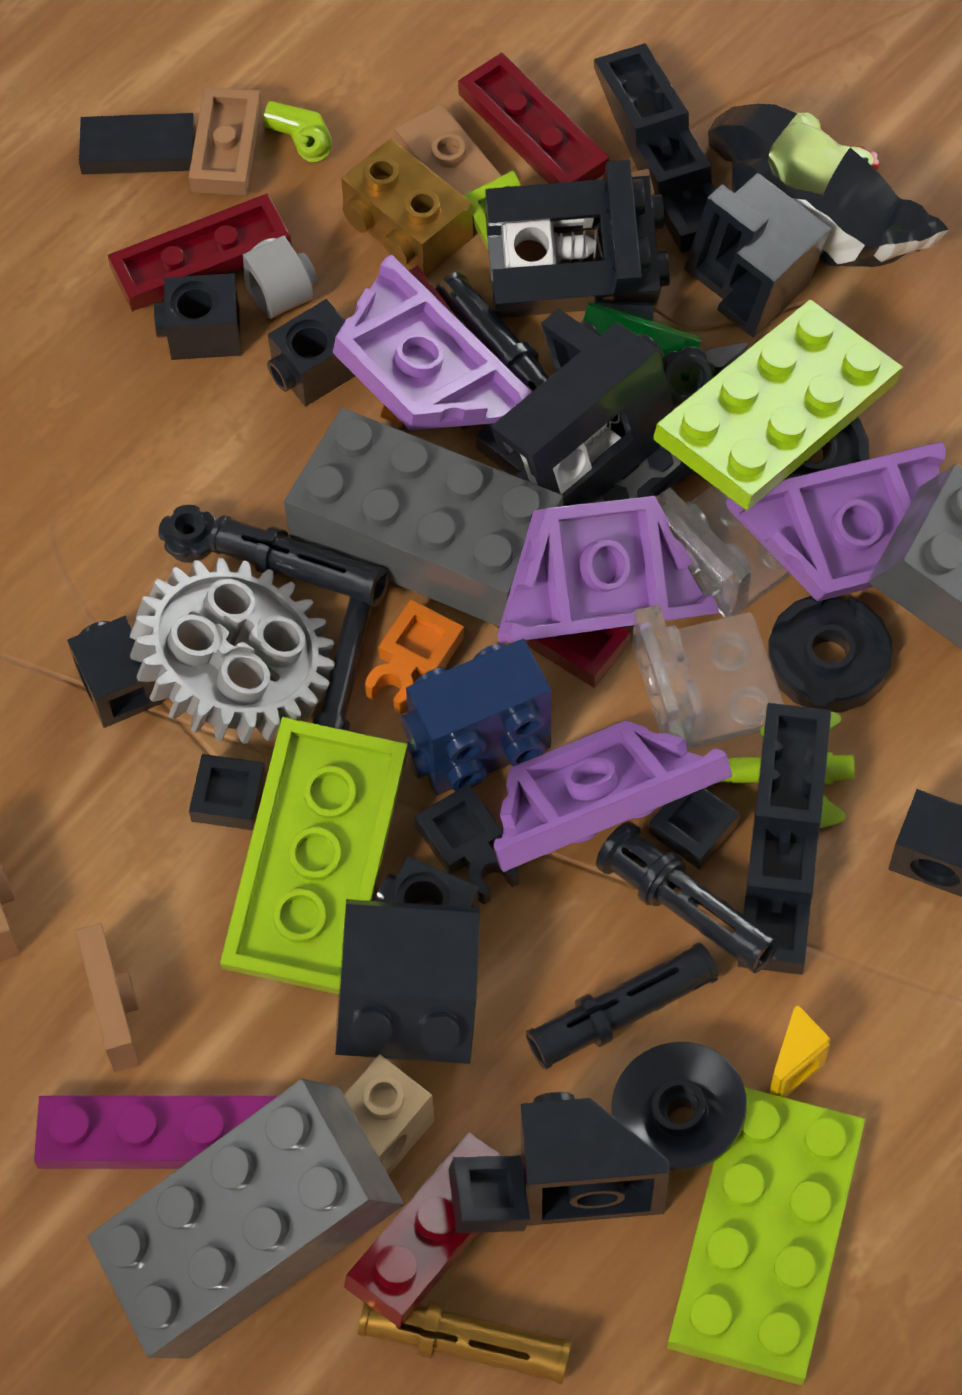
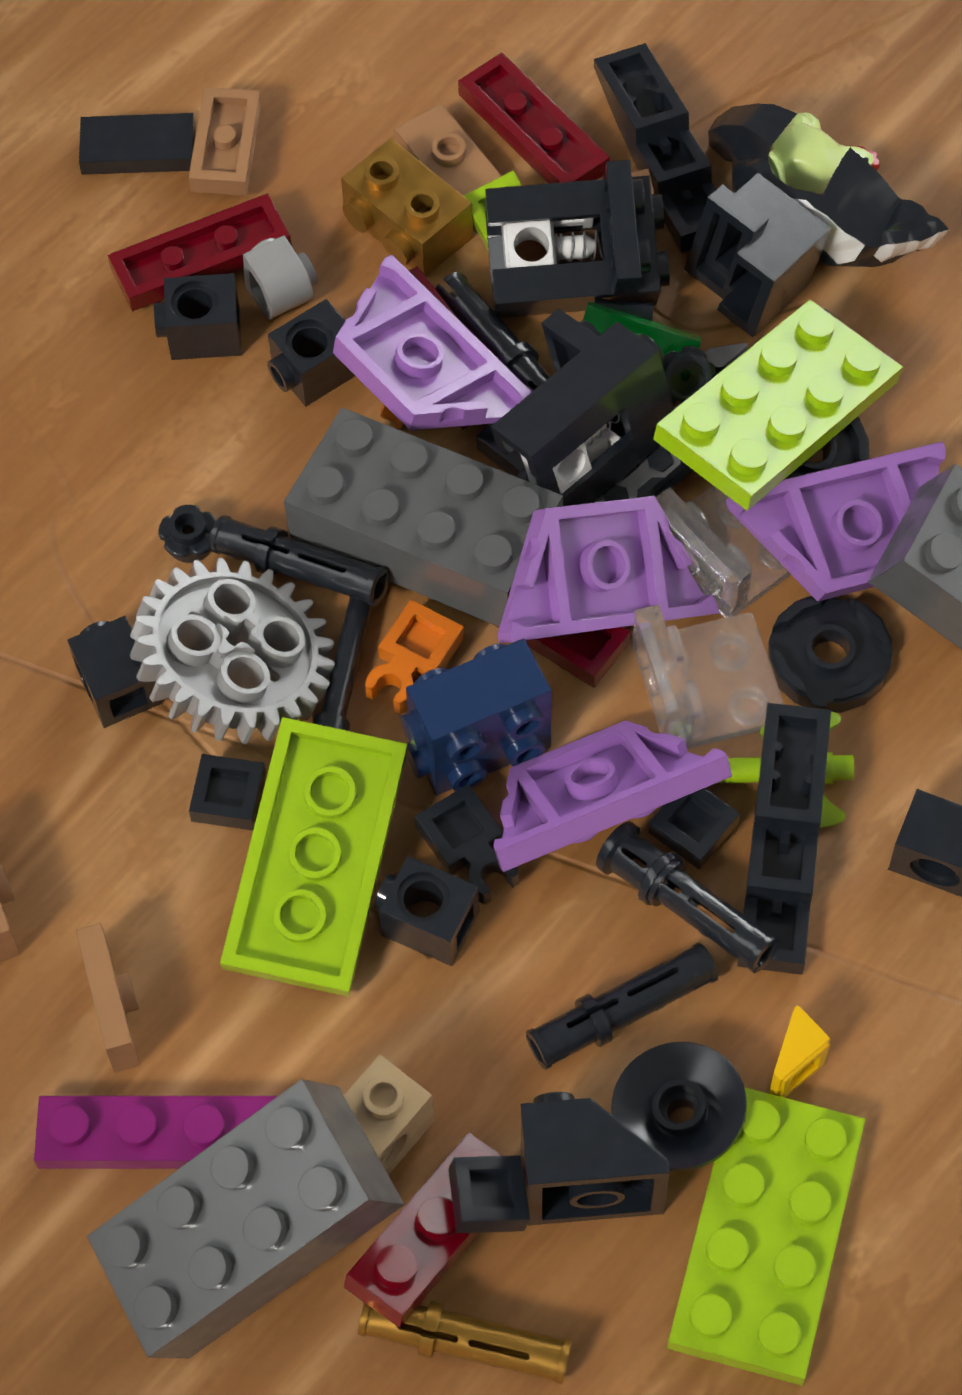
(304, 126): lime arm -> none
(408, 981): black slope -> none

